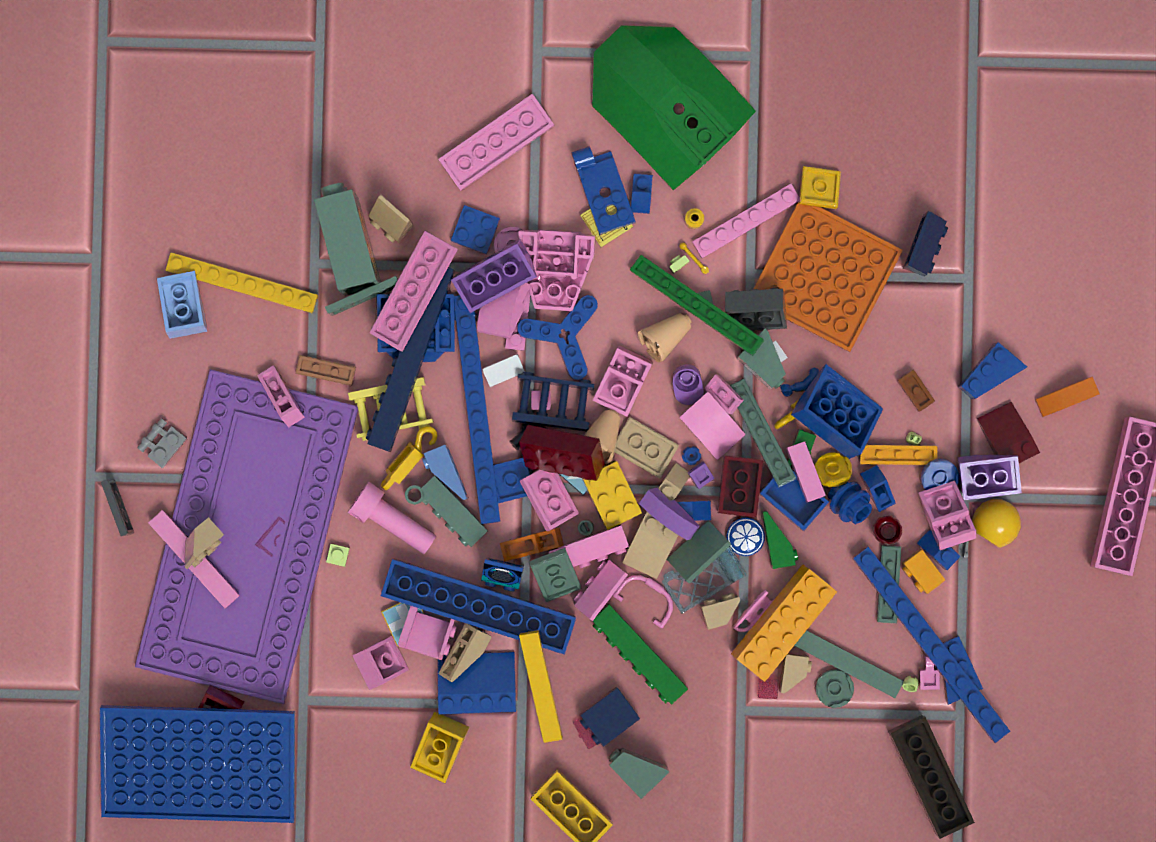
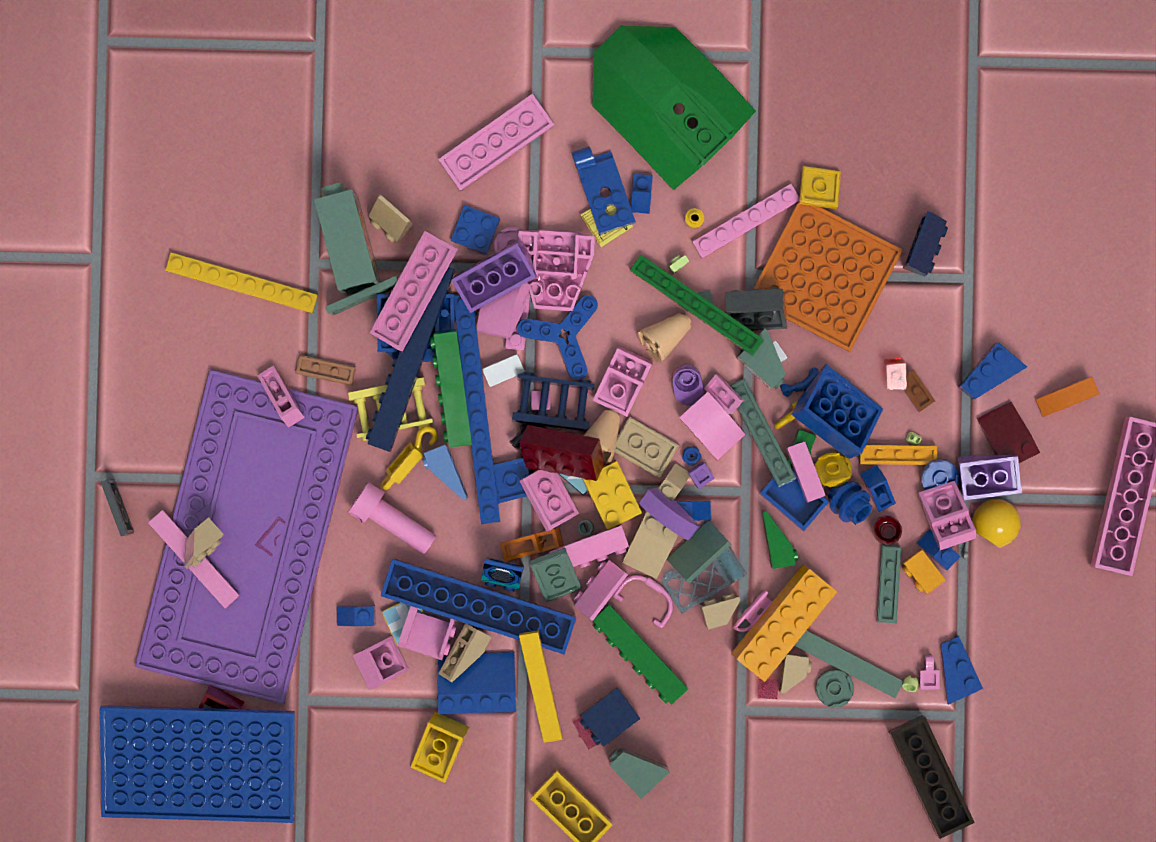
(166, 447): light grey plate -> none
(181, 305): light blue slope -> none
(338, 555): yellowish green plate -> none
(356, 615): none -> blue slope
(451, 509): sand green hinge -> none
(452, 388): none -> green brick
(704, 269): yellow hinge -> none
(740, 486): dark red brick -> none
(745, 536): dish -> none
(896, 373): none -> clear red bracket
(931, 645): blue plate -> none

